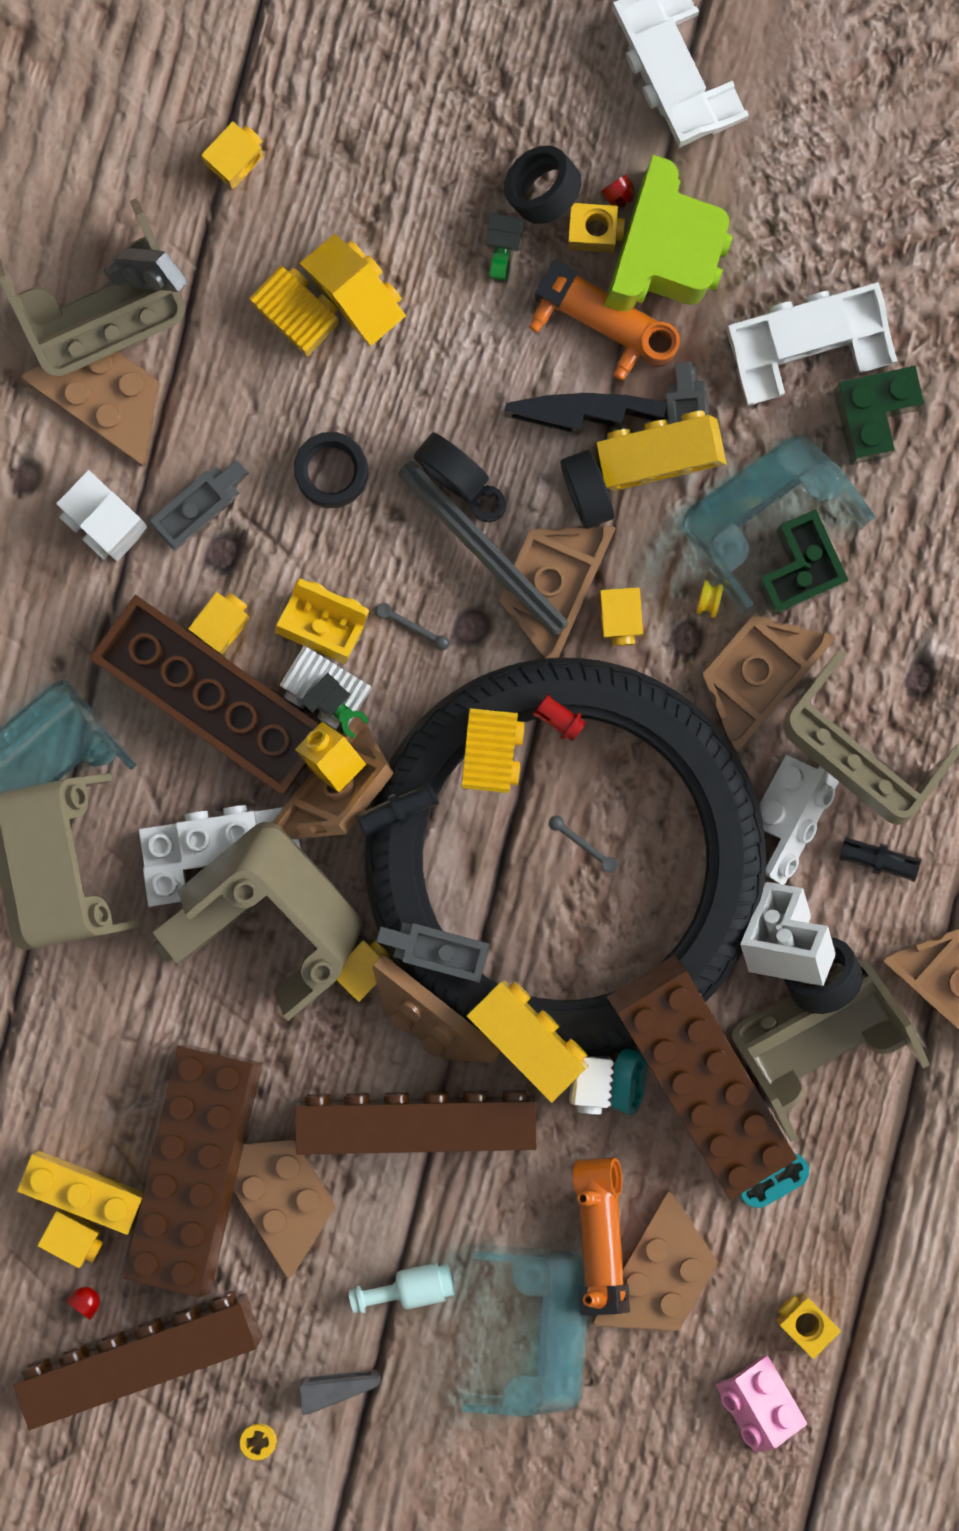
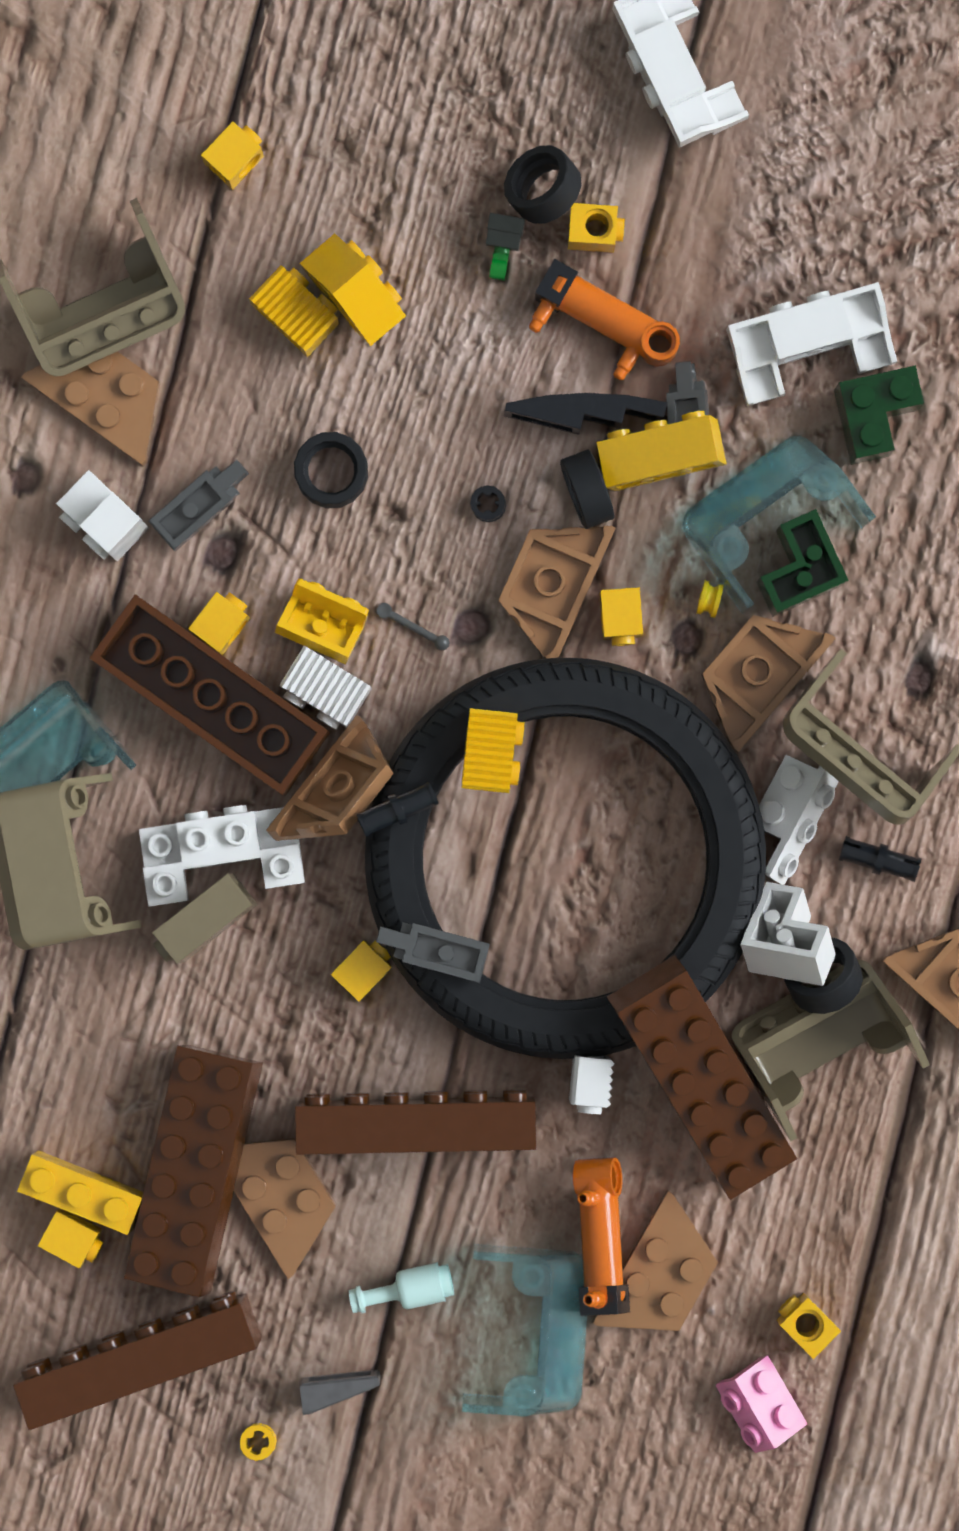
(85, 1301): red hinge -> none
(146, 270): dark grey hinge -> none
(273, 865): dark tan windscreen -> none
(330, 698): pearl dark grey piece -> none
(330, 756): yellow brick -> none
(428, 1018): medium nougat wing -> none
(451, 467): black tyre -> none
(483, 548): dark grey axle -> none
(529, 1039): yellow brick -> none
(559, 718): red pin -> none
(609, 864): dark grey hinge -> none
(619, 192): red hinge -> none
(628, 1081): teal beam -> none
(668, 243): lime brick -> none
(780, 1187): teal beam -> none

